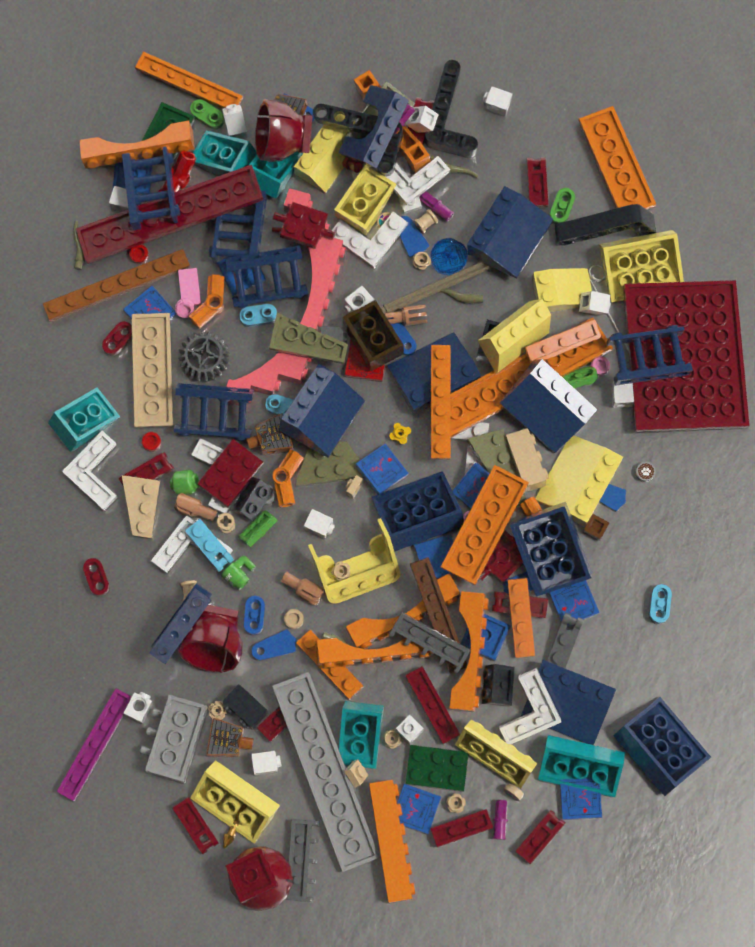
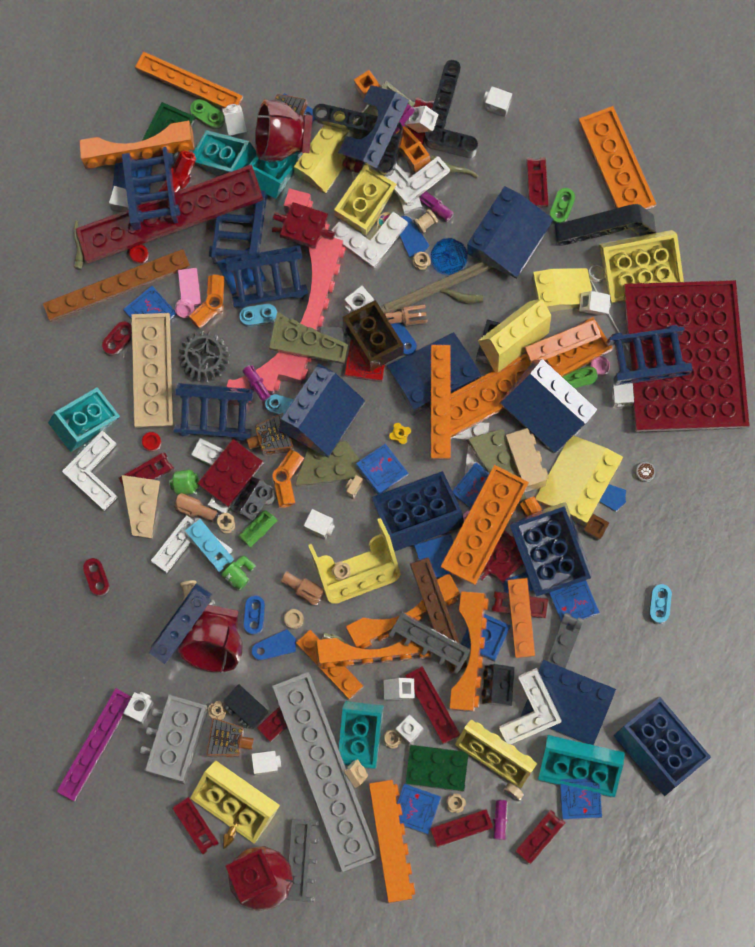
(256, 382): none -> magenta axle
(399, 689): none -> white brick

